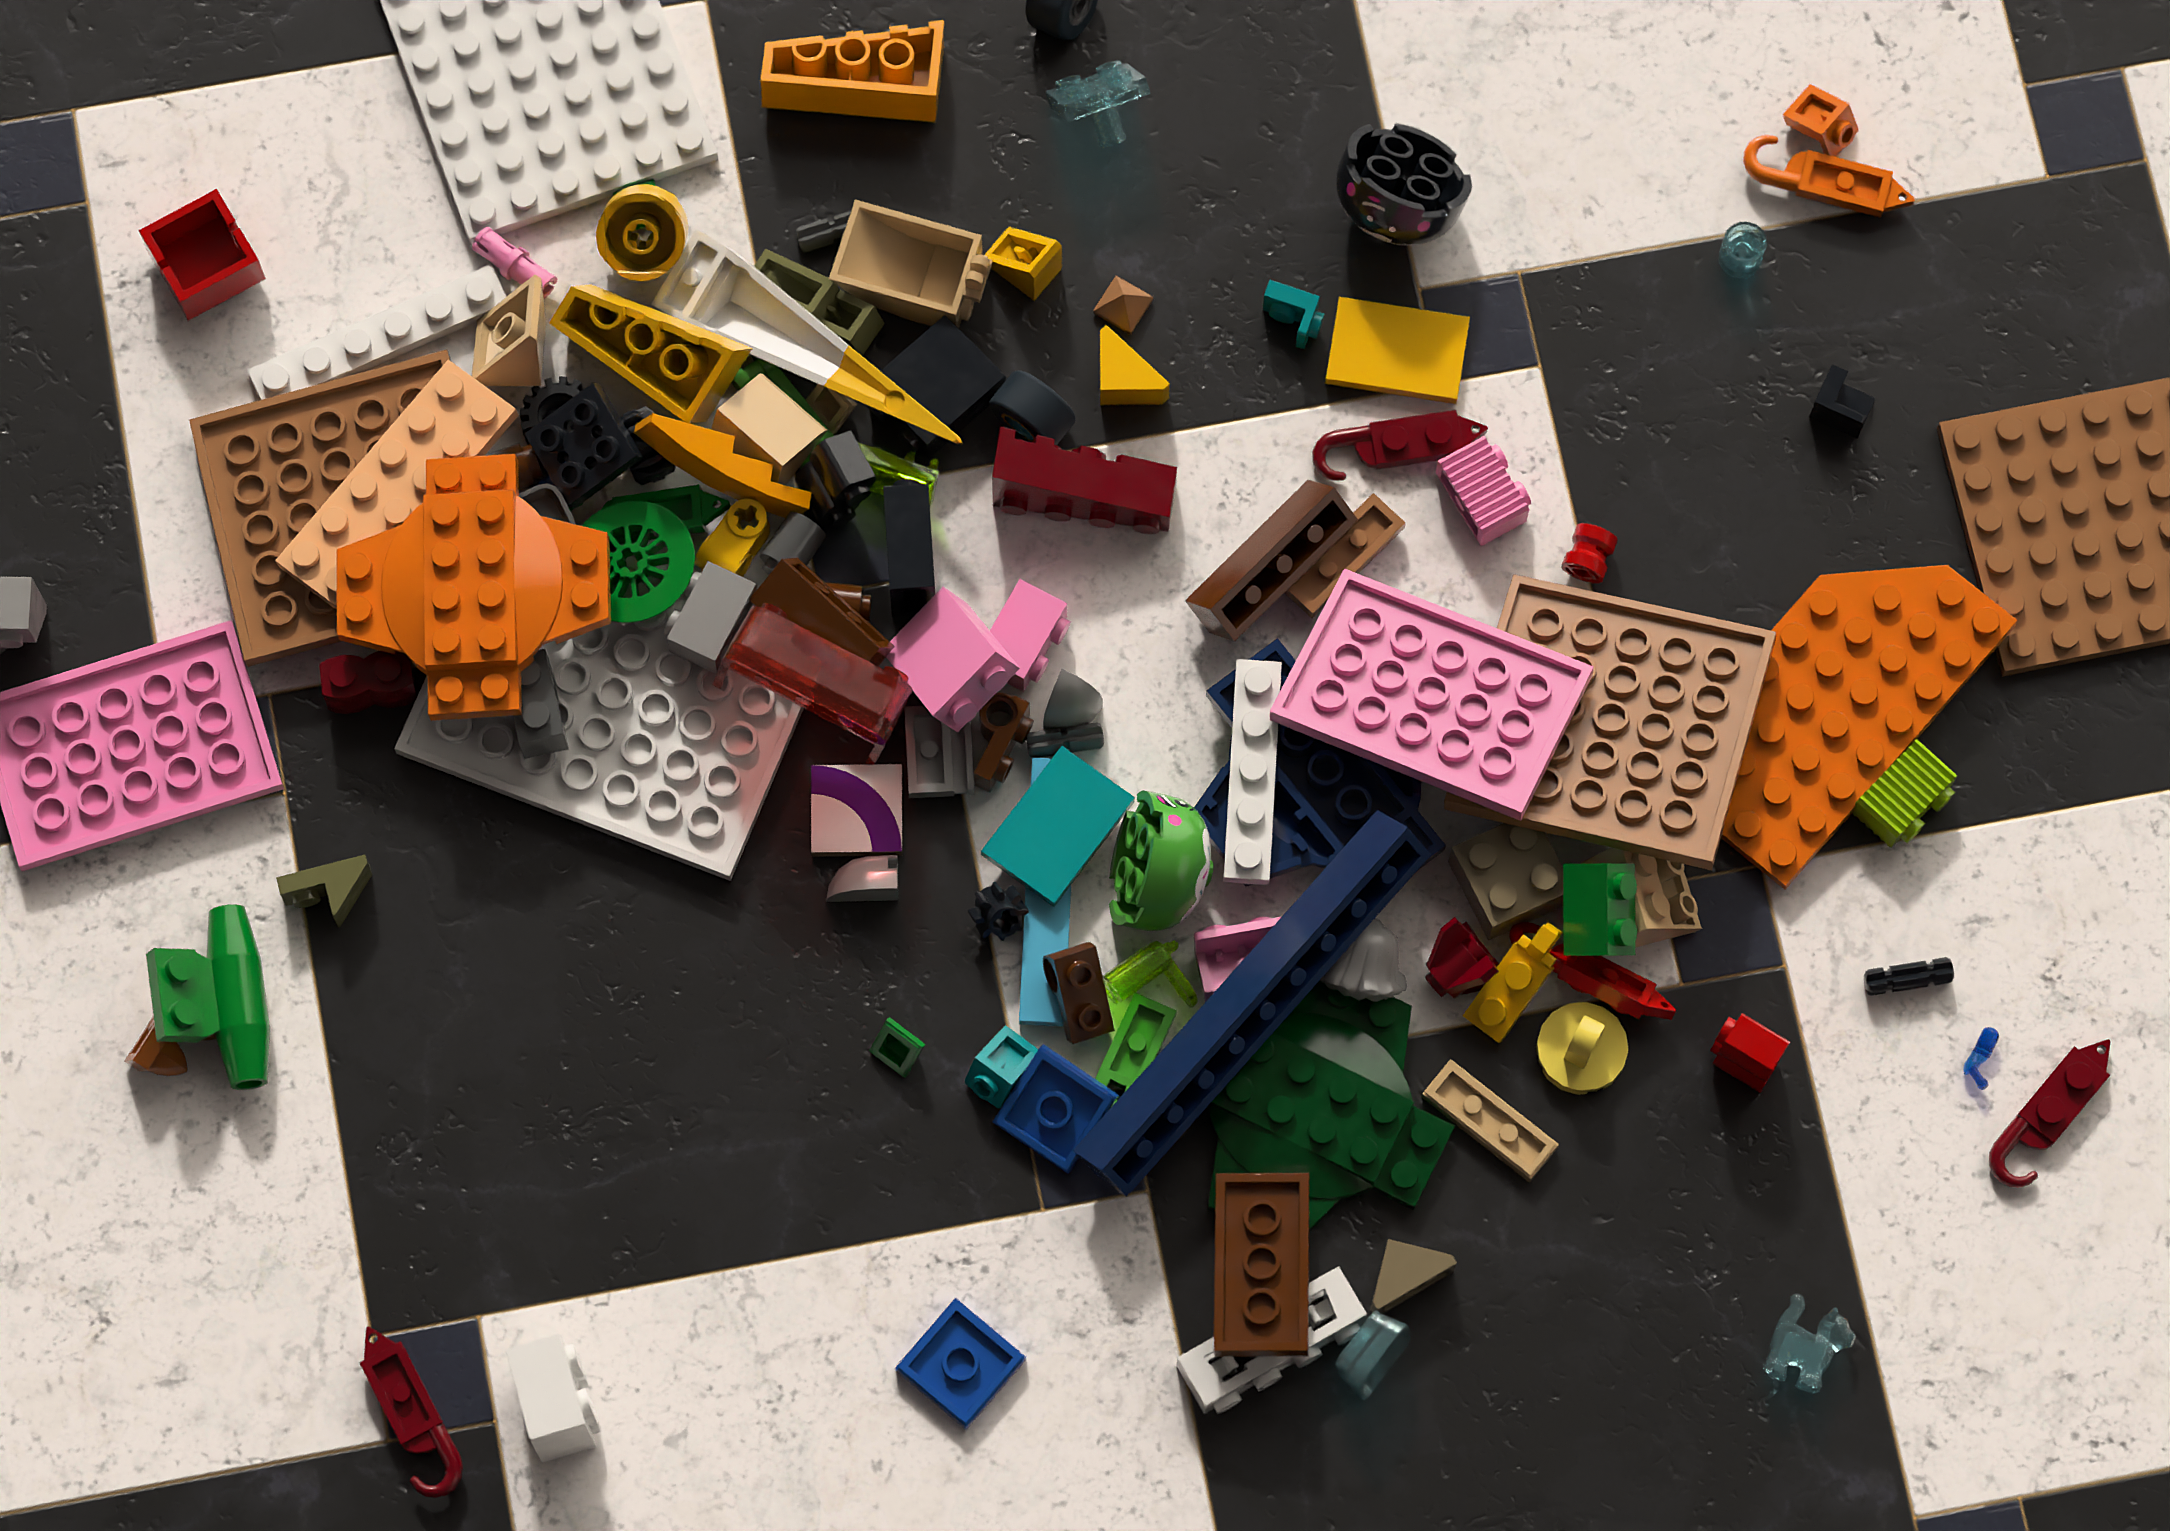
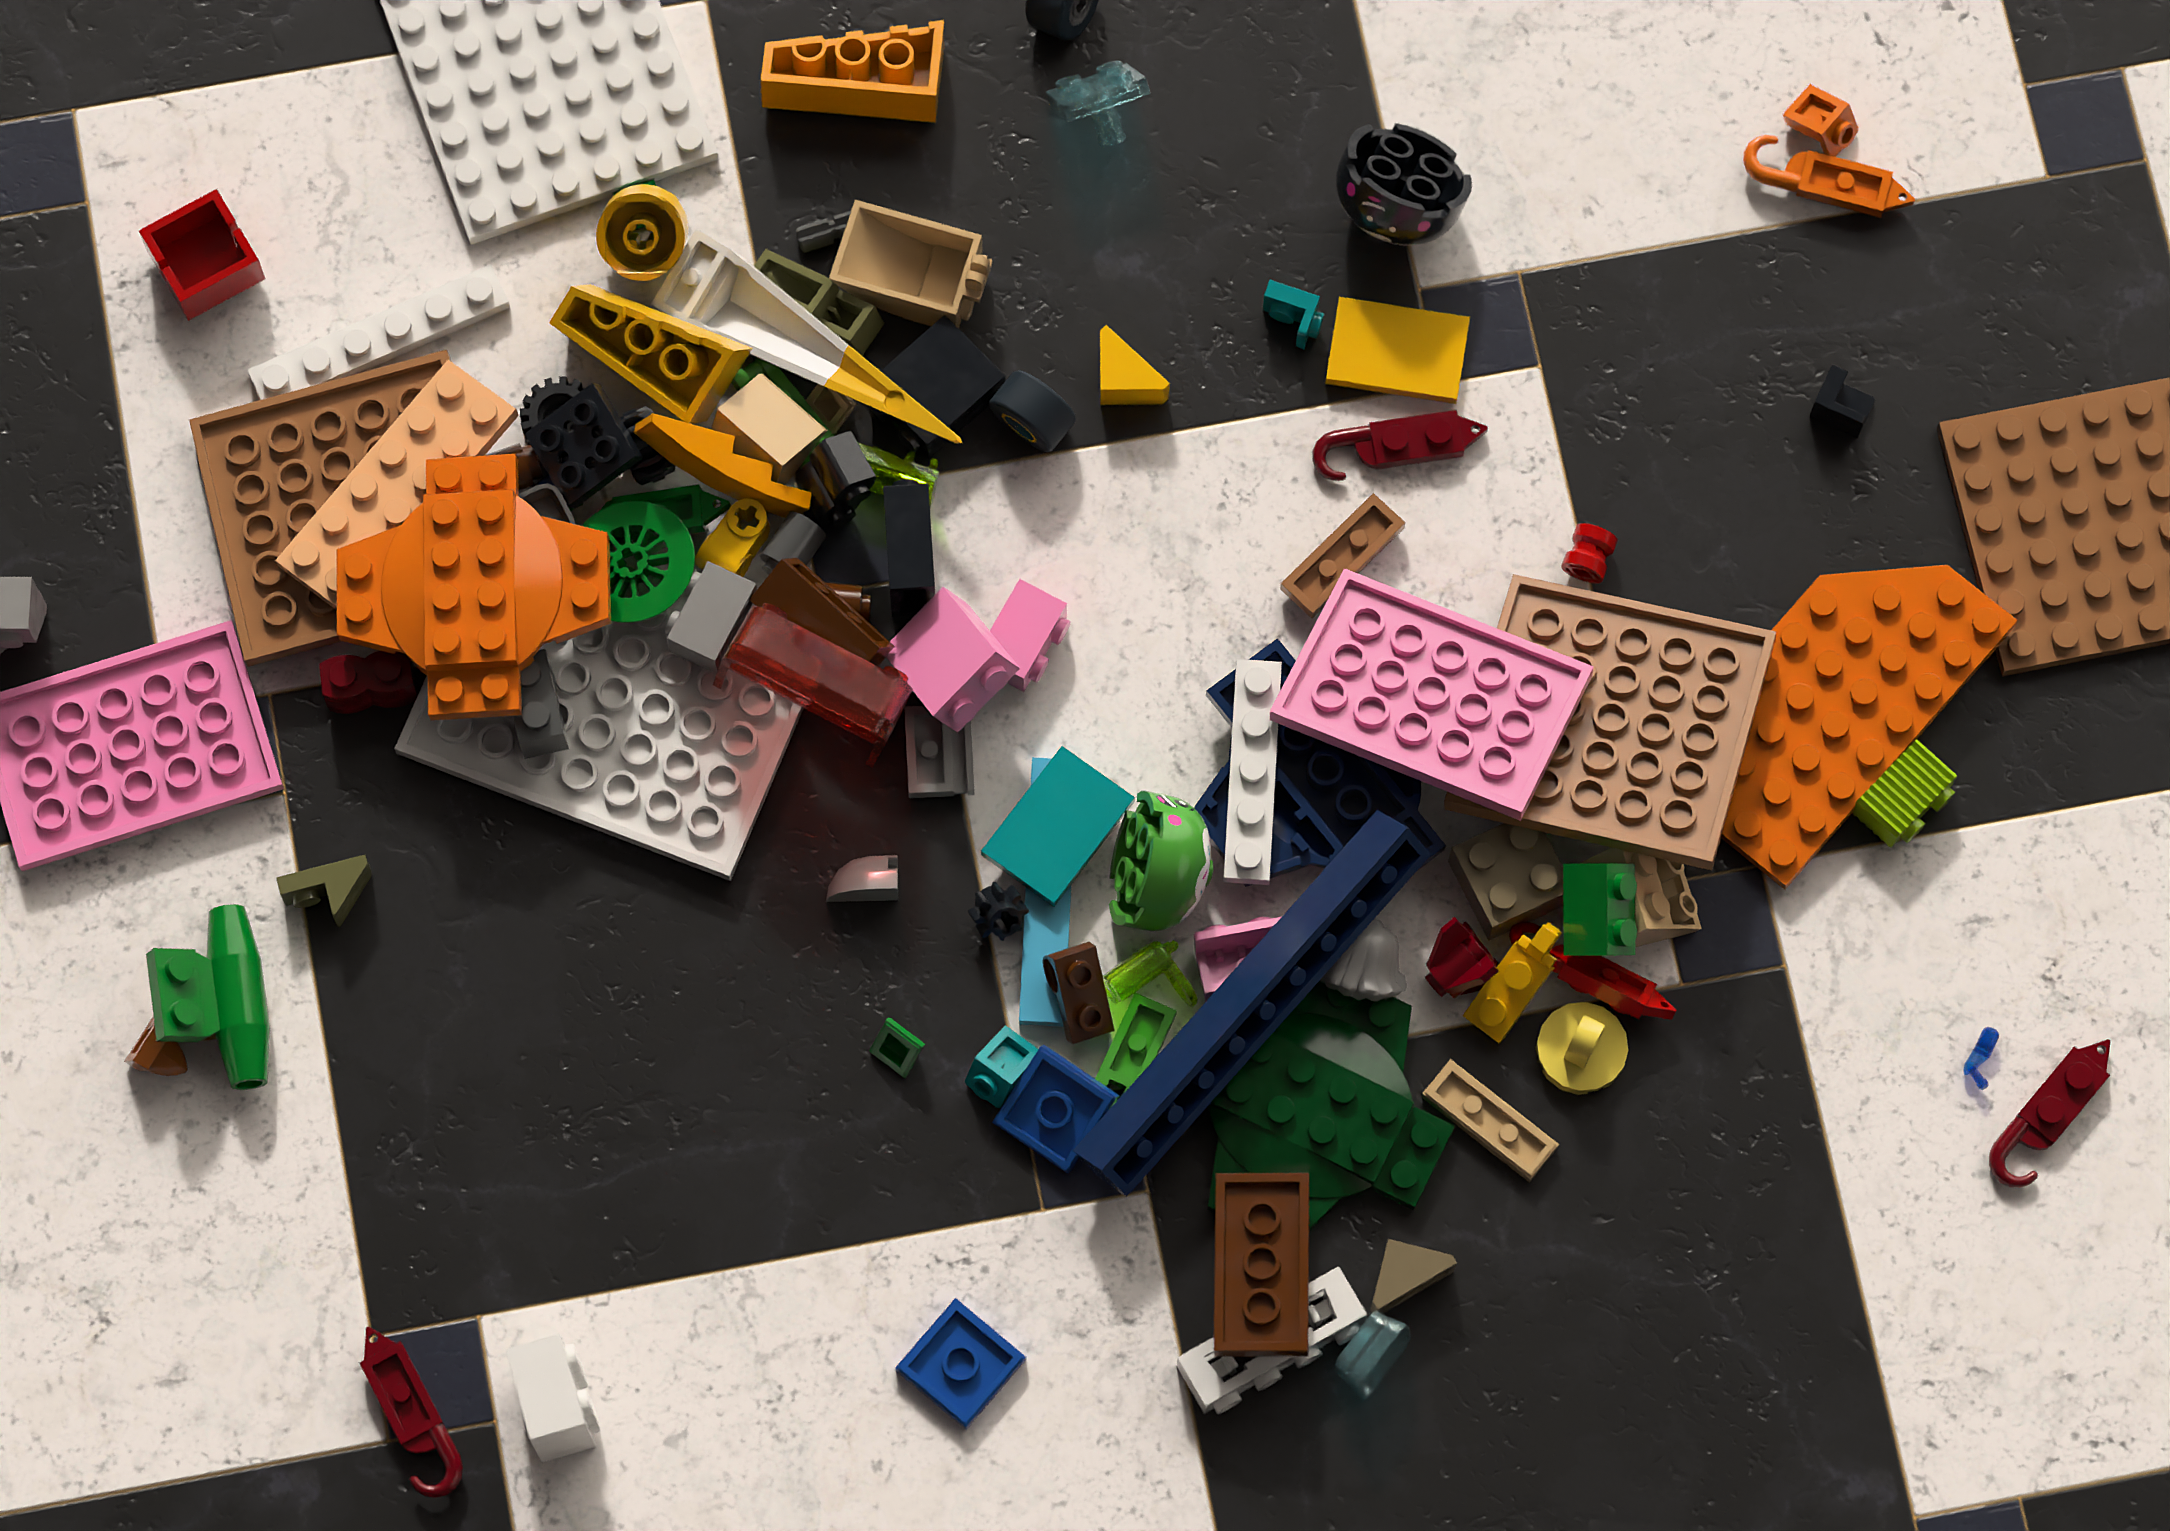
(510, 260): bright pink pin -> none
(512, 339): tan slope -> none
(856, 810): tile -> none
(995, 761): reddish brown plate -> none
(1026, 260): yellow slope -> none
(1071, 703): light grey brick -> none
(1076, 739): dark grey piece -> none
(1081, 484): dark red wedge -> none
(1123, 305): medium nougat slope -> none
(1271, 560): reddish brown brick -> none
(1484, 490): bright pink brick -> none
(1746, 240): clear light blue wheel -> none
(1748, 1051): red brick -> none
(1805, 1350): clear light blue animal -> none
(1908, 976): black axle -> none

